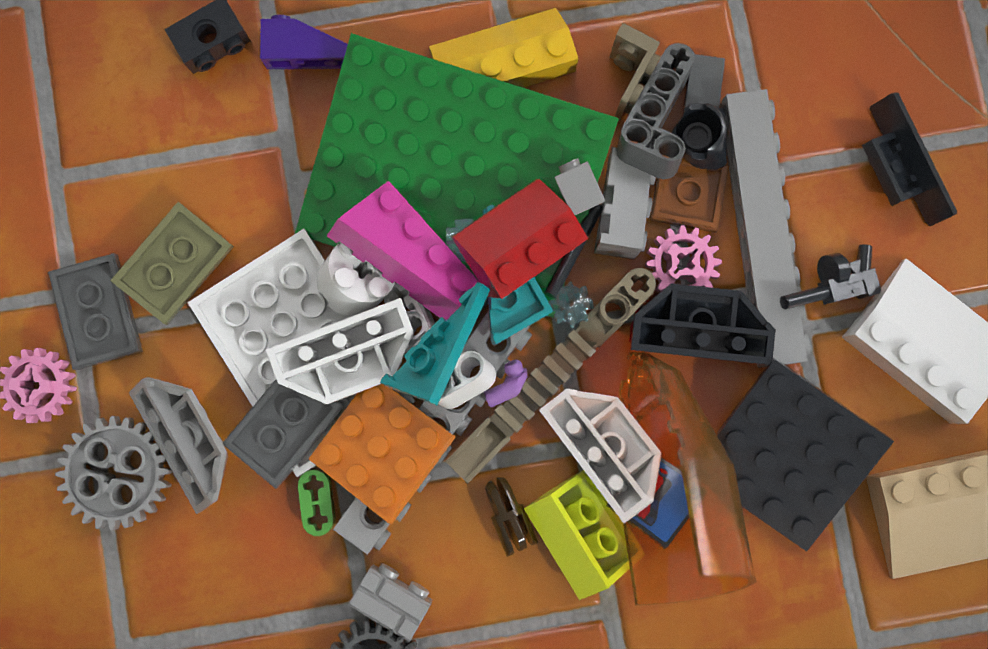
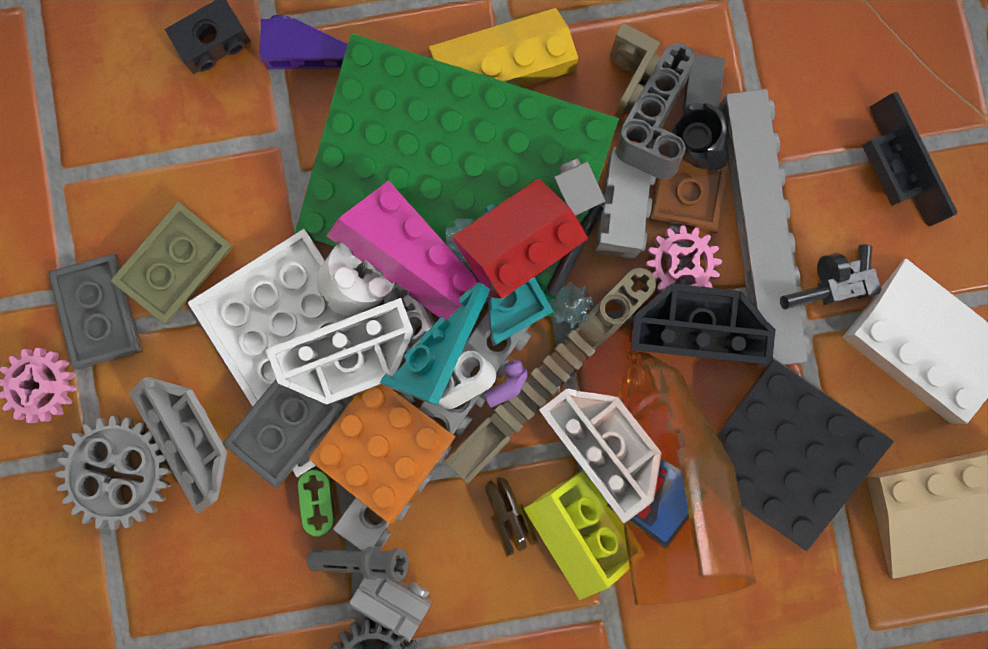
(369, 563): none -> dark grey pin

